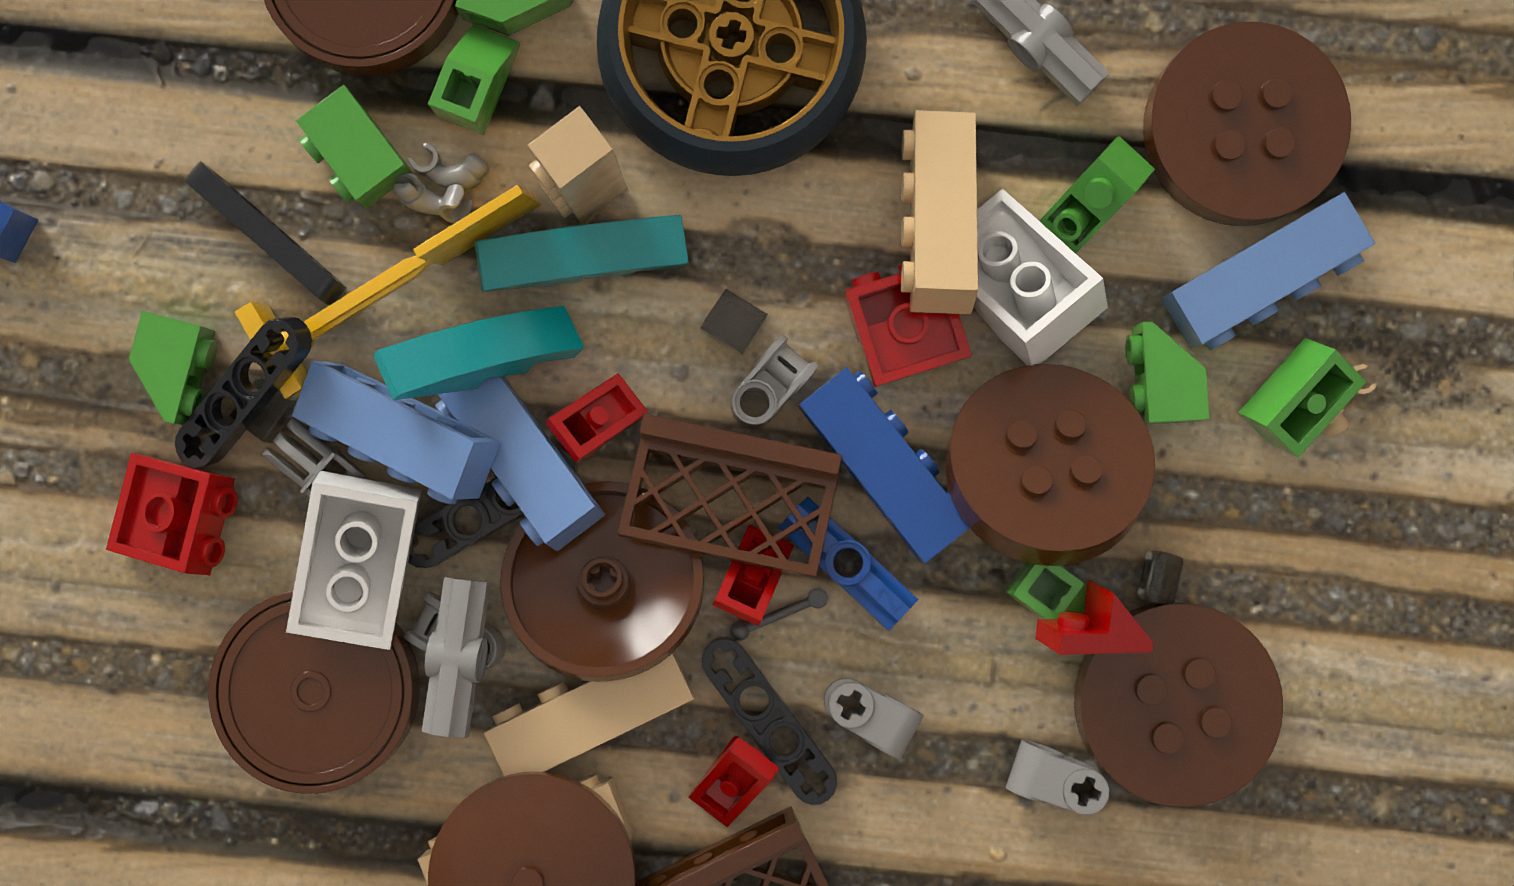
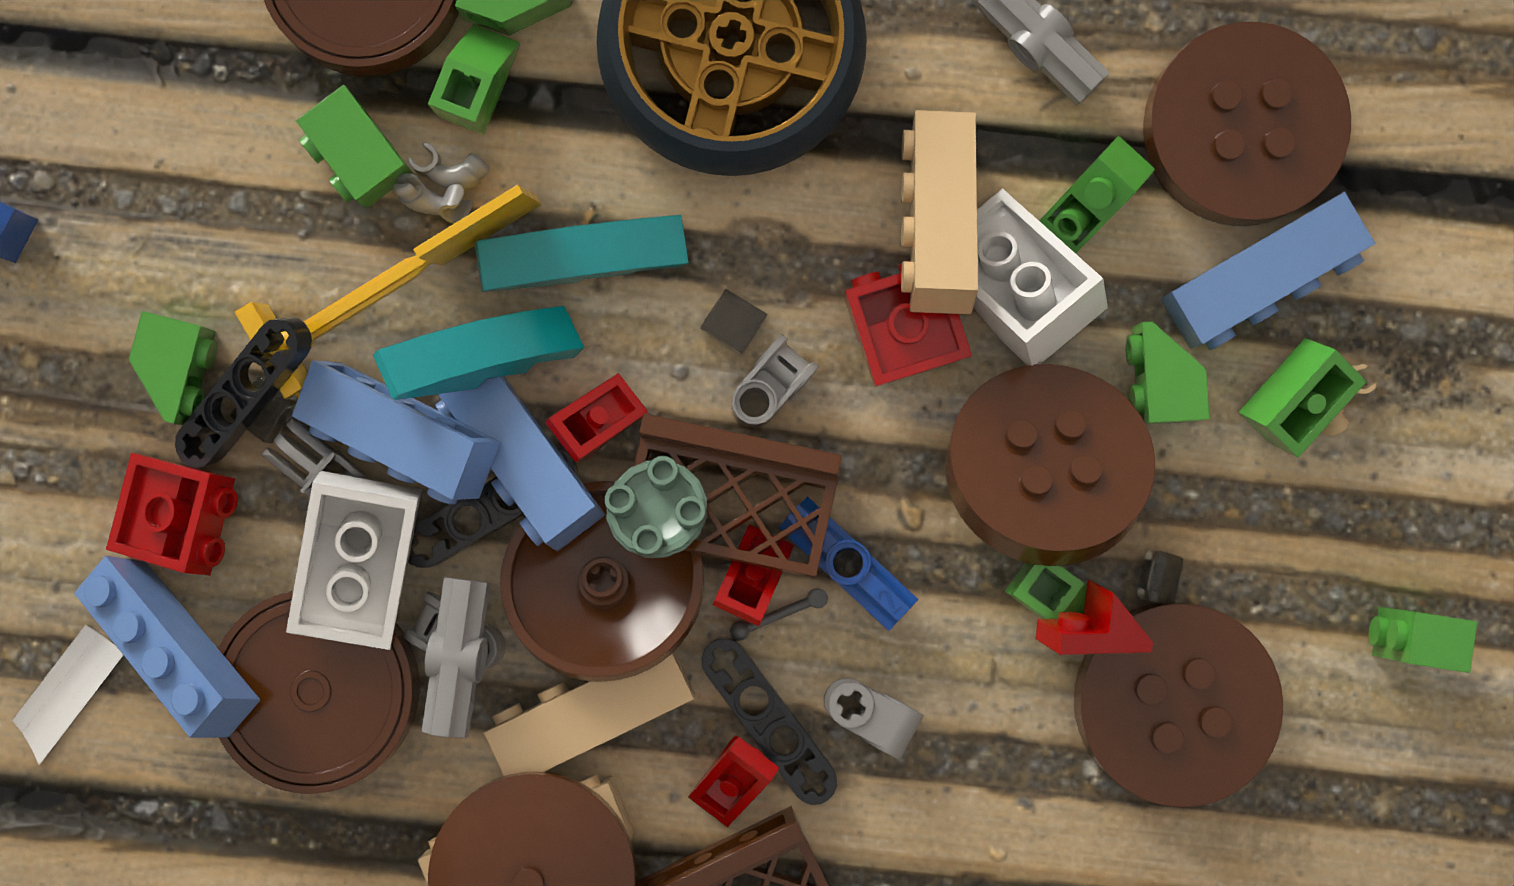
(66, 690): none -> white sticker
(167, 647): none -> medium blue brick
(265, 233): black beam -> none
(576, 166): tan brick -> none
(656, 508): none -> sand green dish
(884, 463): blue brick -> none
(1049, 777): light grey piece -> none
(1423, 639): none -> bright green brick

